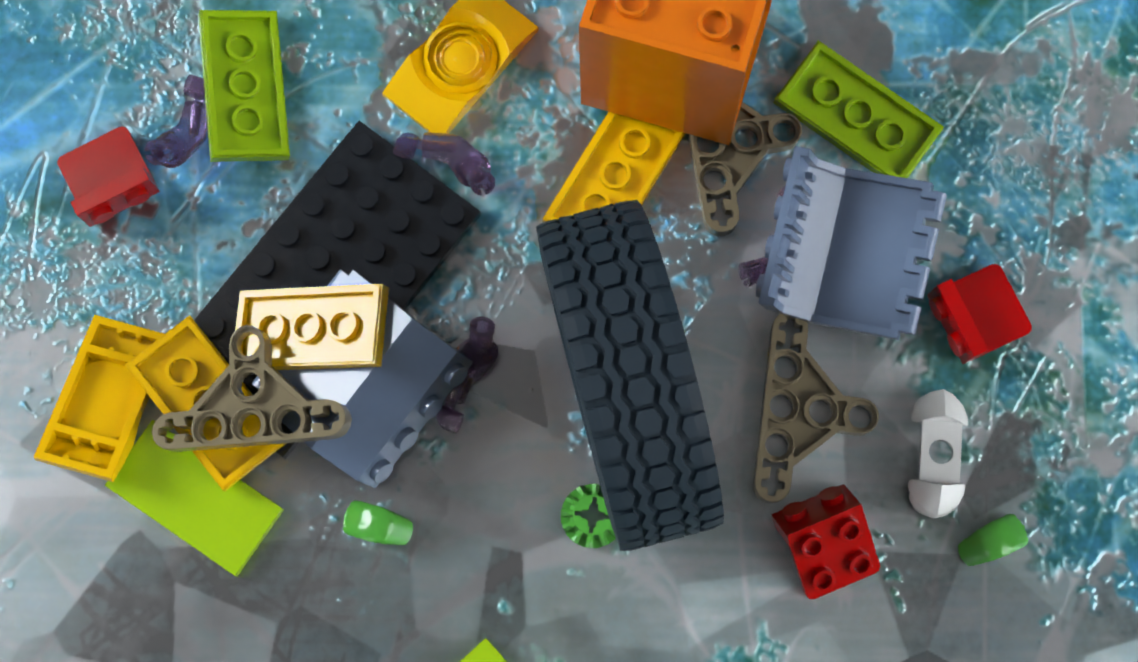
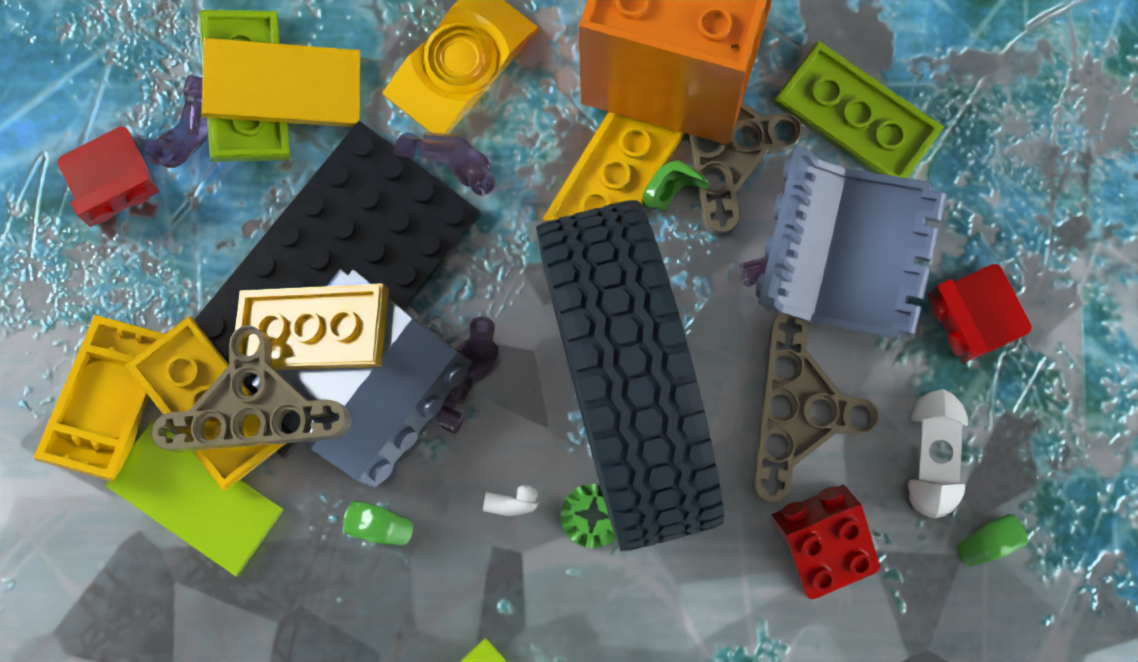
(280, 83): none -> yellow tile
(512, 506): none -> white arm
(669, 181): none -> bright green hair

